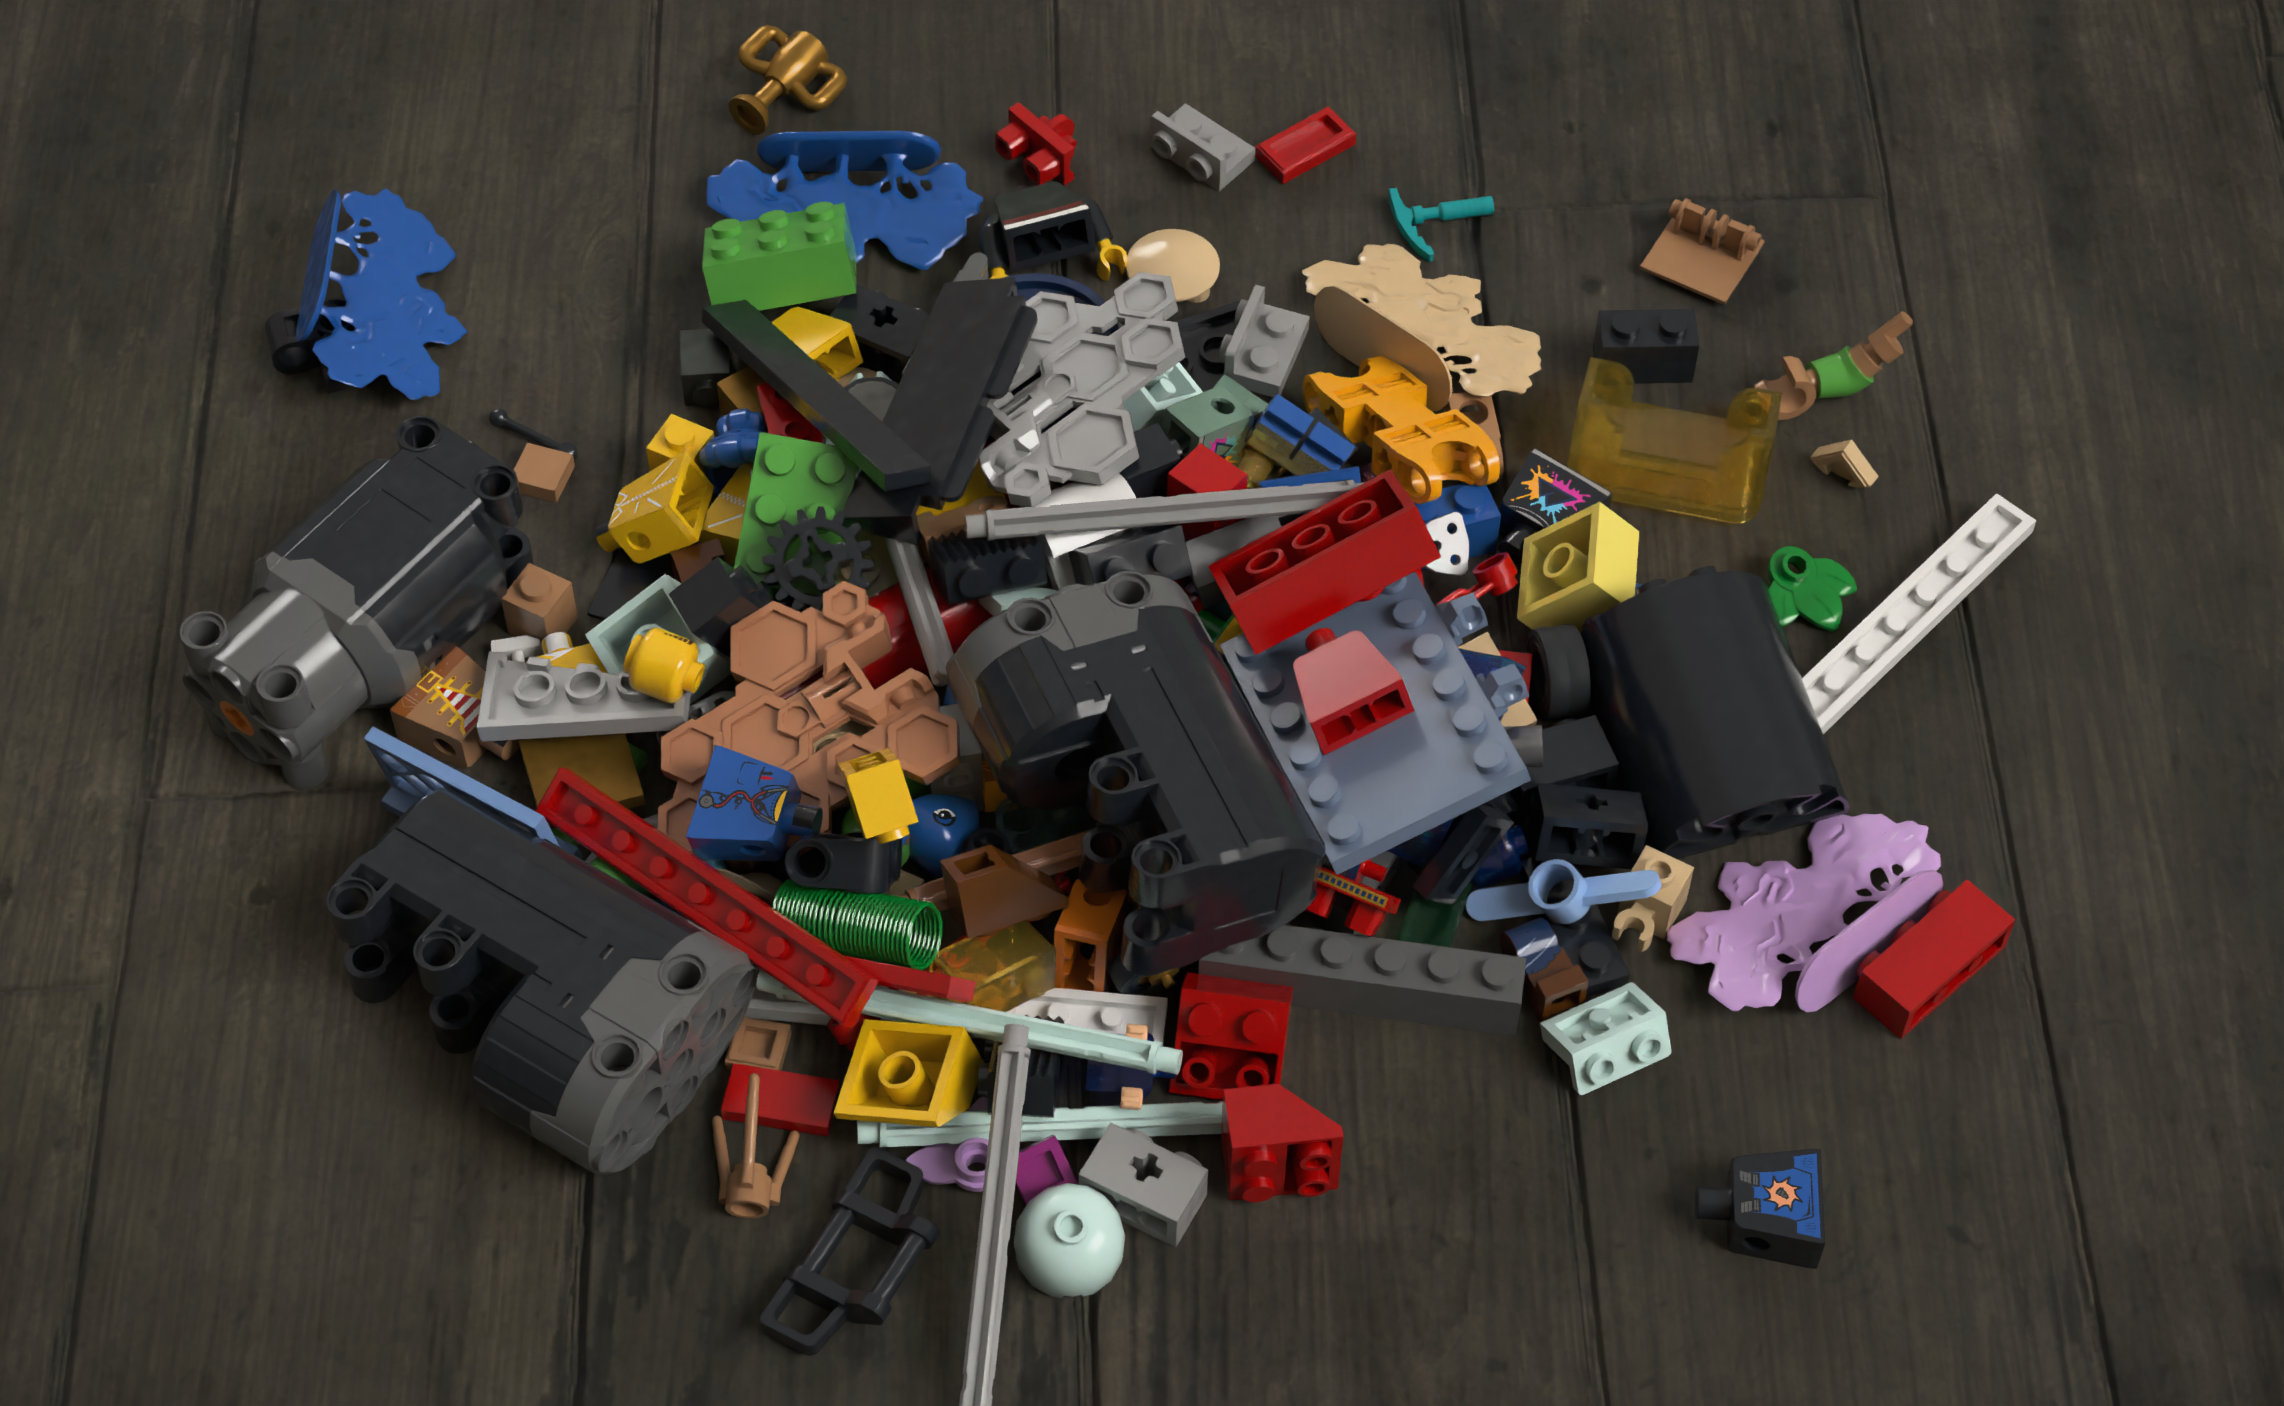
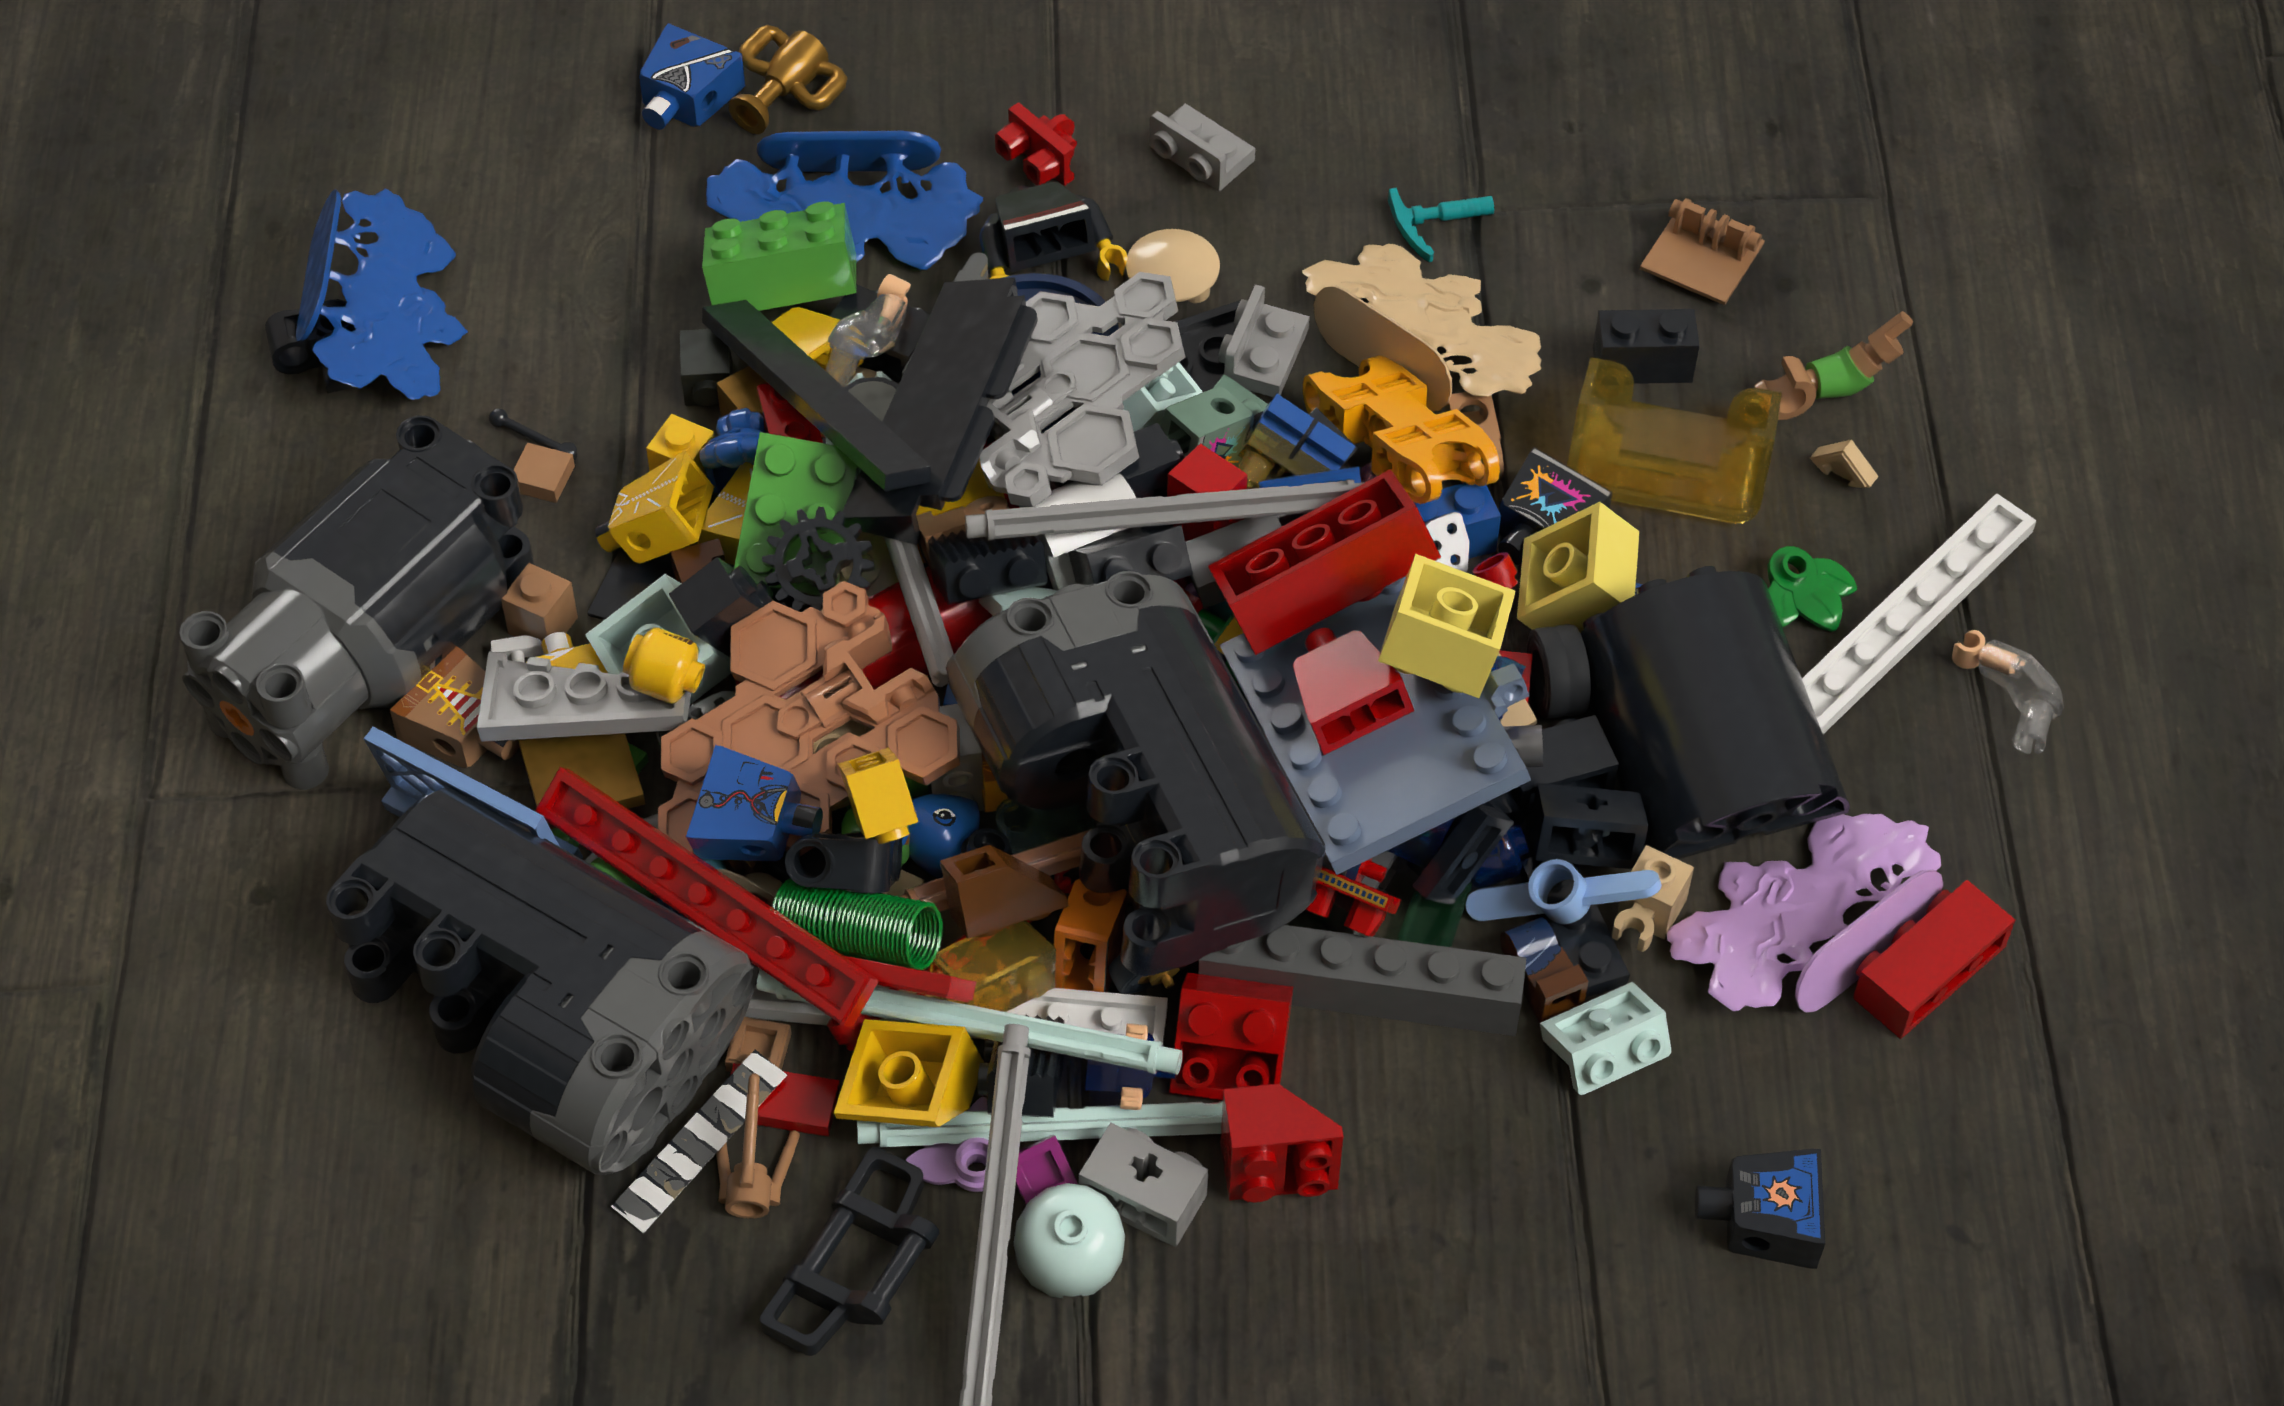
(688, 78): none -> blue torso
(695, 1143): none -> sticker
(868, 331): none -> clear arm
(1305, 145): red tile -> none
(1447, 626): none -> light yellow brick
(2023, 677): none -> clear arm

